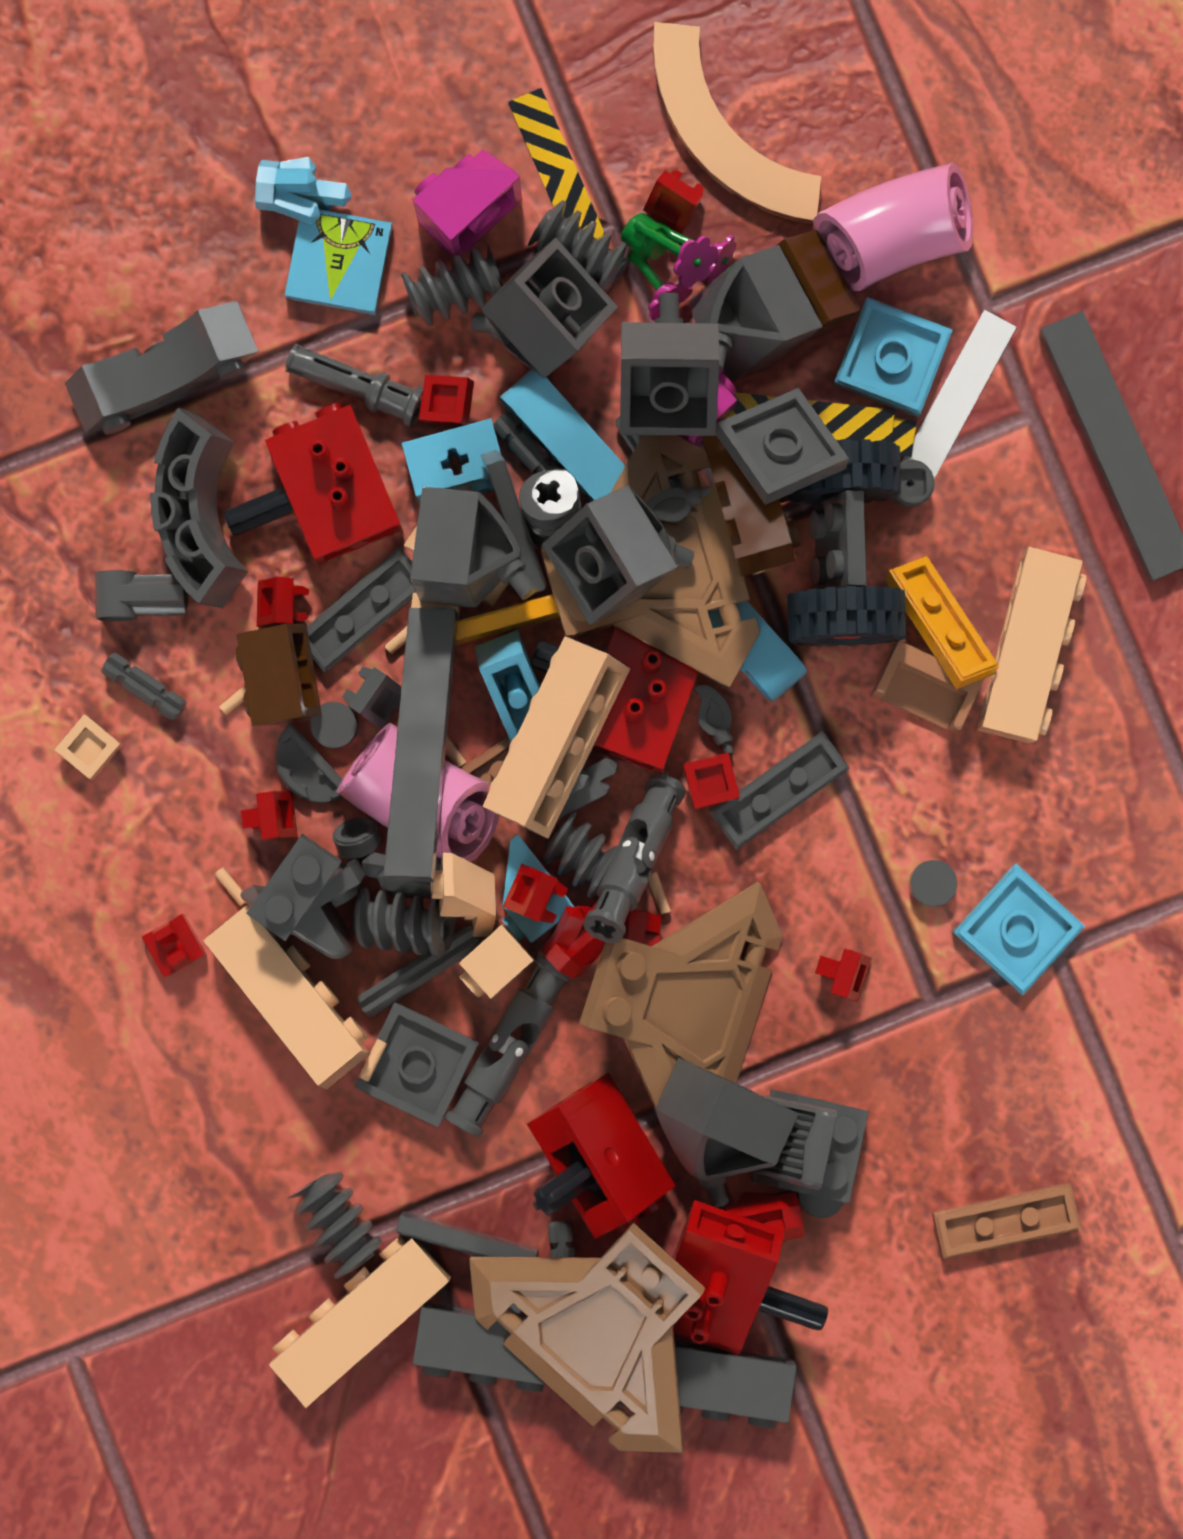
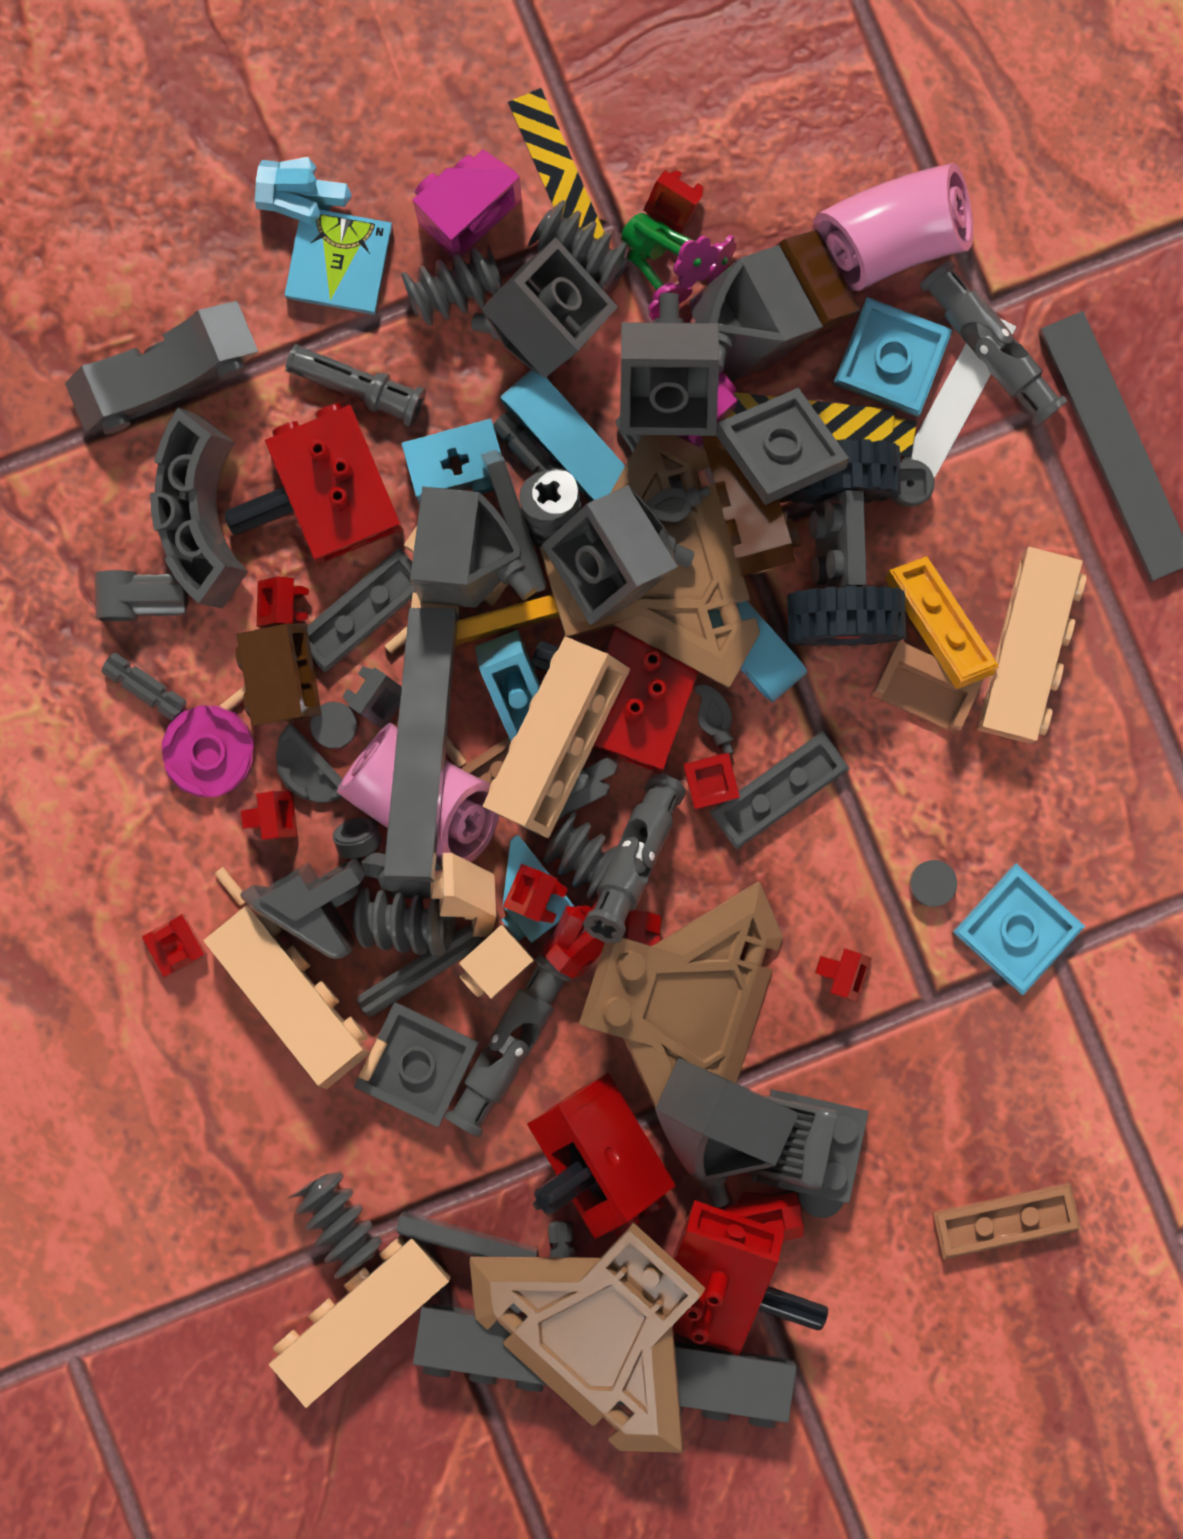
(88, 747): light nougat plate -> none
(208, 751): none -> dark pink tile
(293, 887): dark grey plate -> none
(446, 400): red tile -> none
(658, 893): light nougat piece -> none
(714, 142): light nougat tile -> none
(998, 350): none -> dark grey piece

